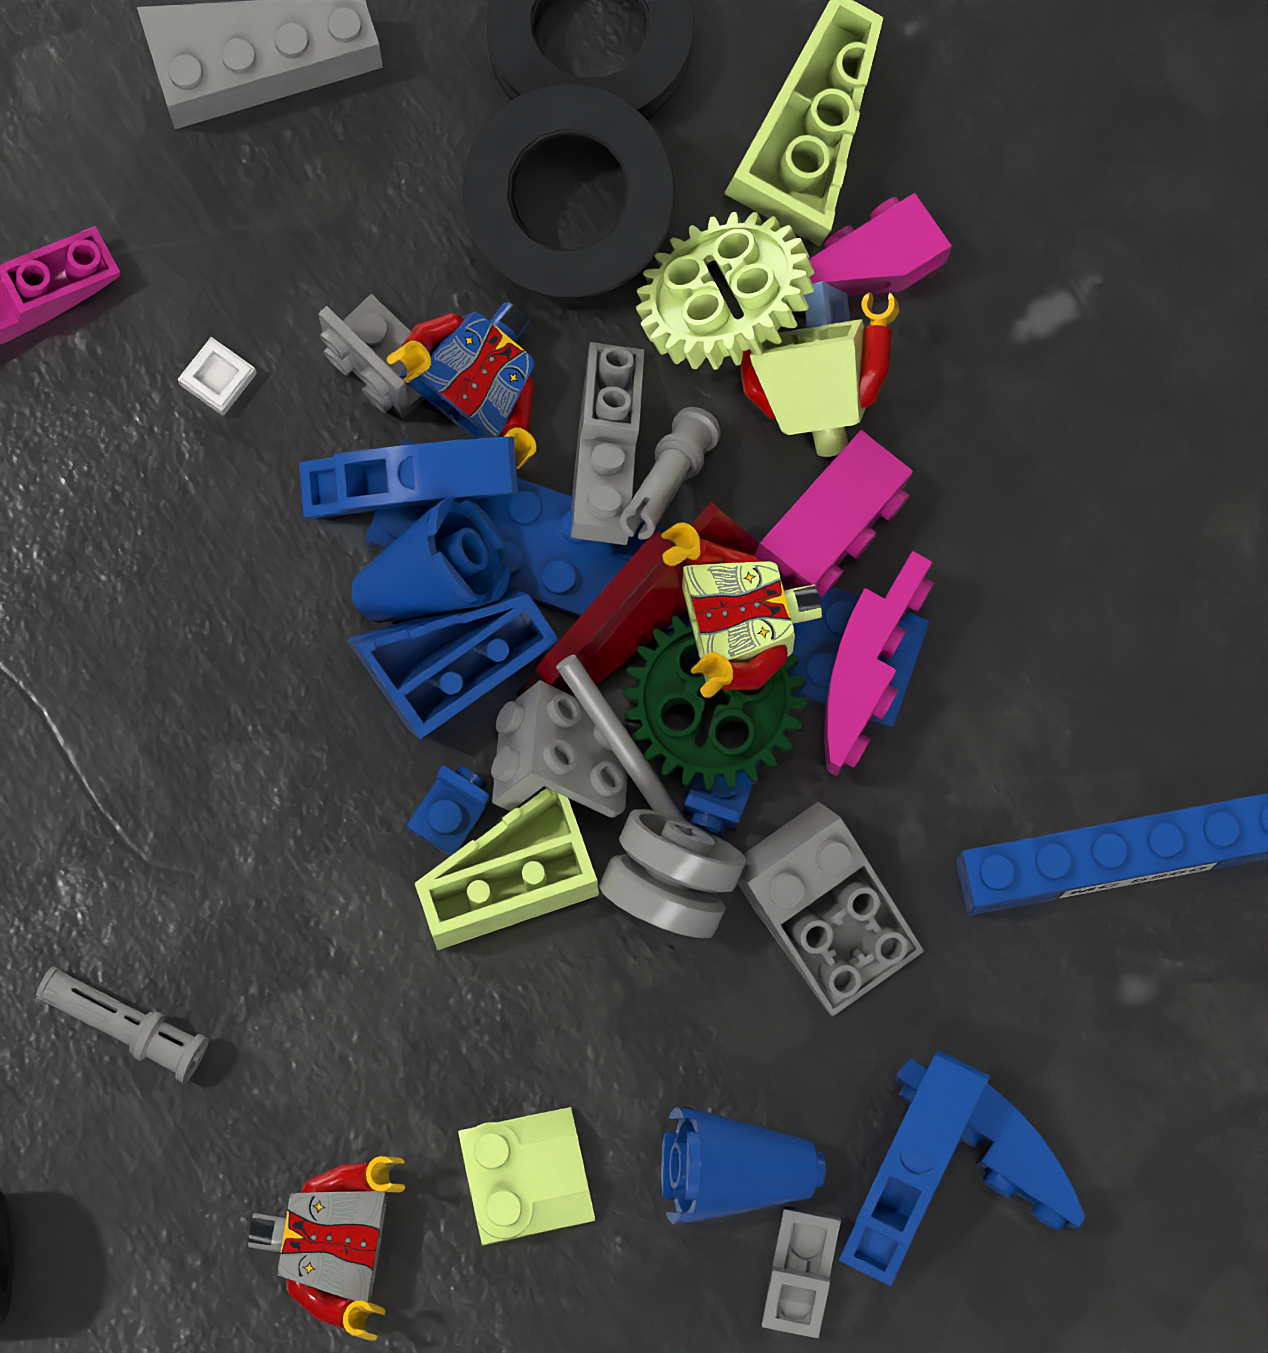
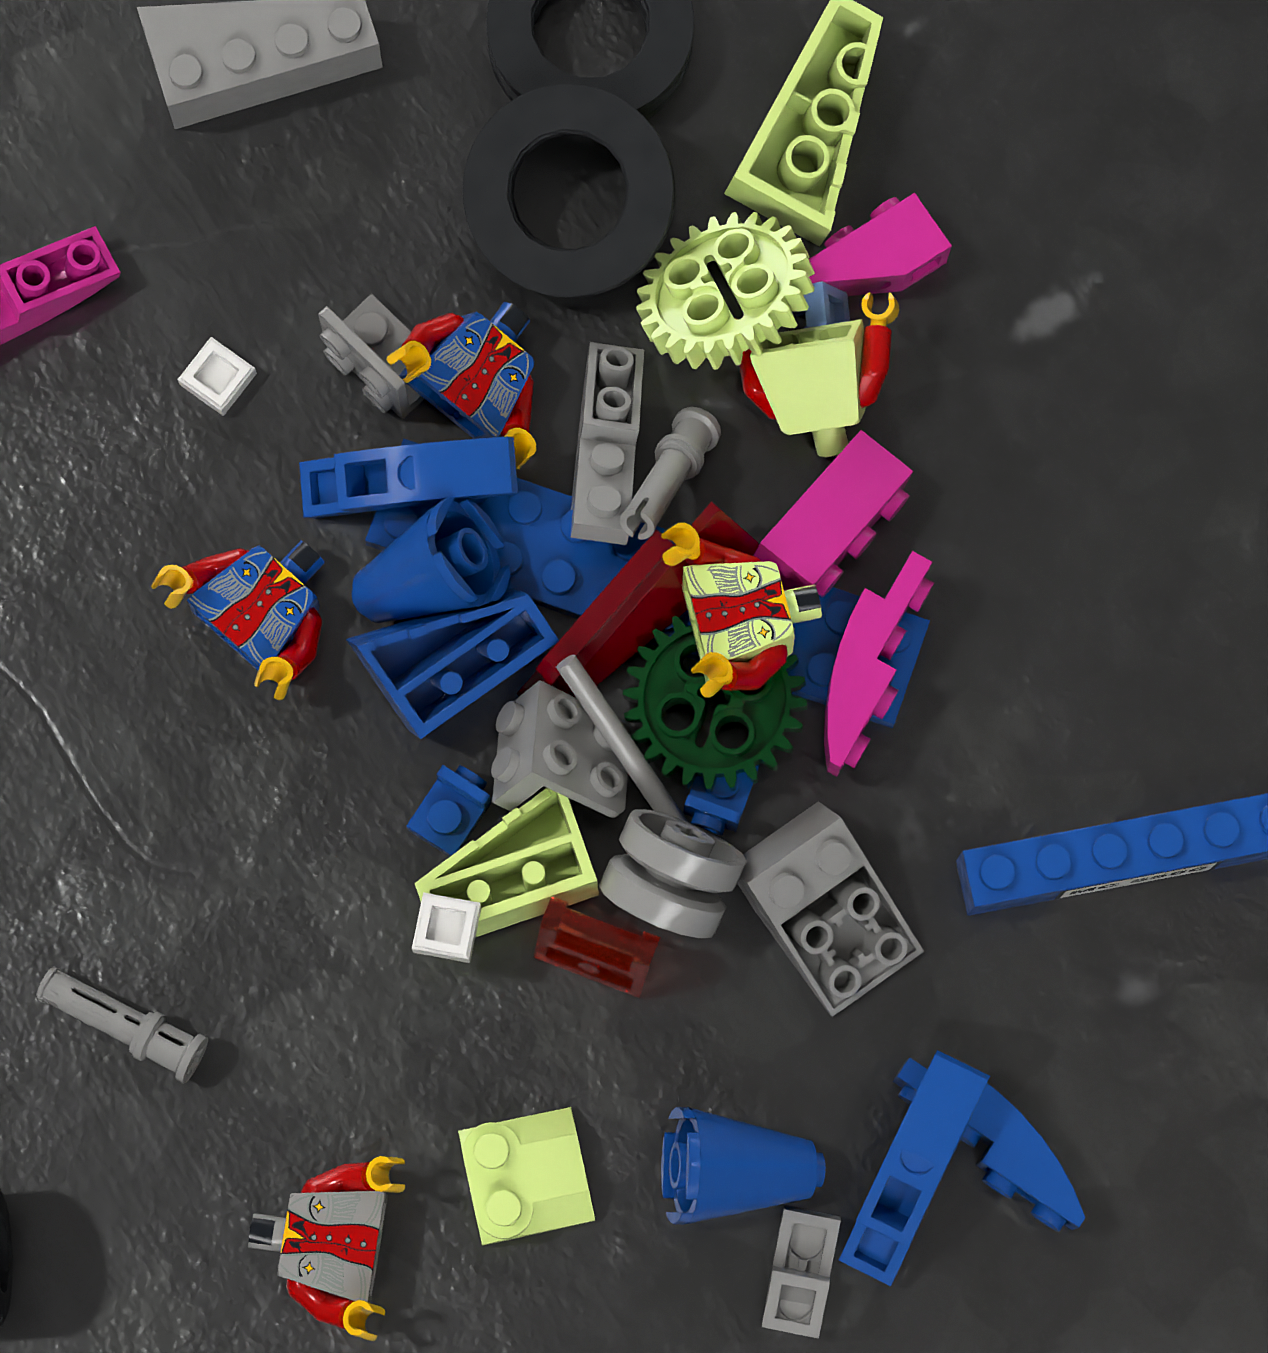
(255, 606): none -> torso
(446, 927): none -> white tile
(595, 948): none -> clear red plate

